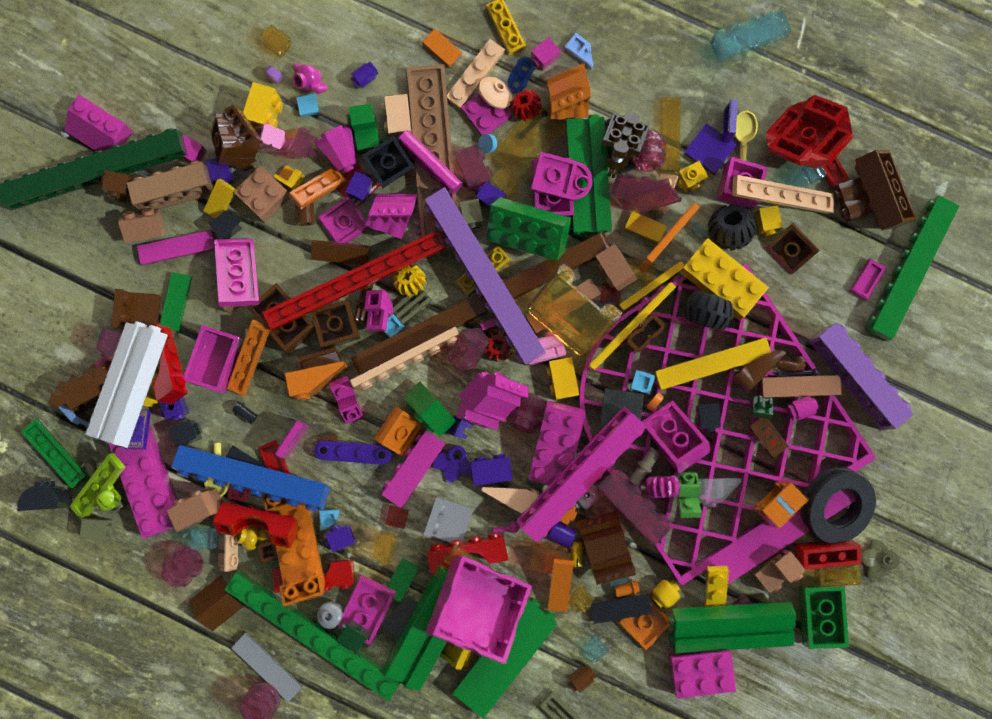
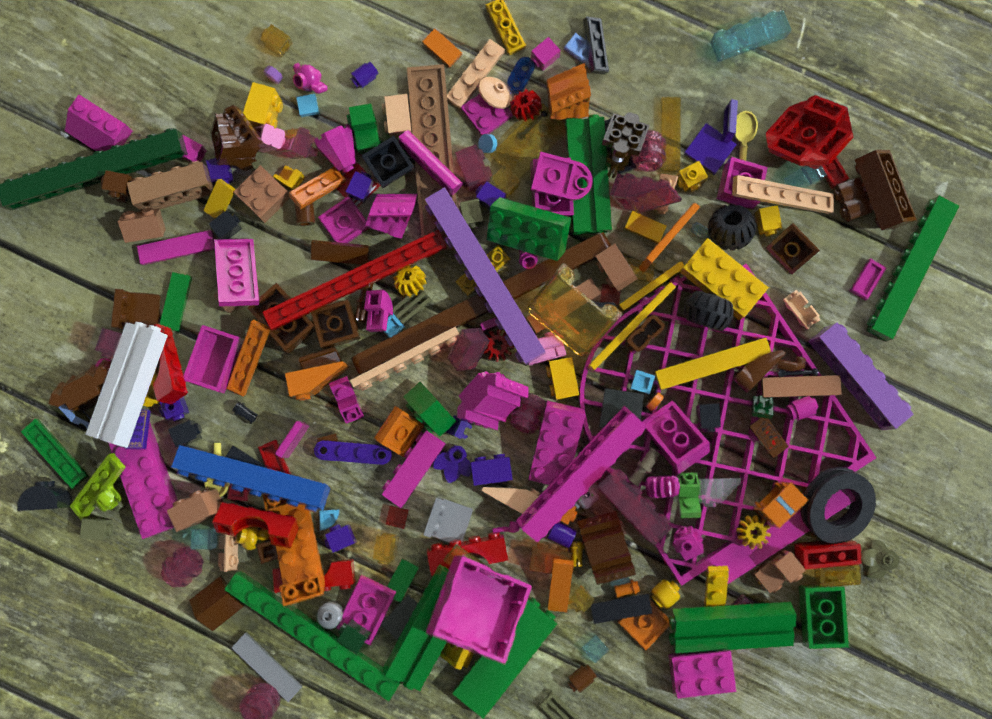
(527, 259): none -> dark pink cone
(595, 45): none -> black tile
(688, 542): none -> dark pink brick
(753, 524): none -> yellow gear
(806, 316): none -> light nougat hinge

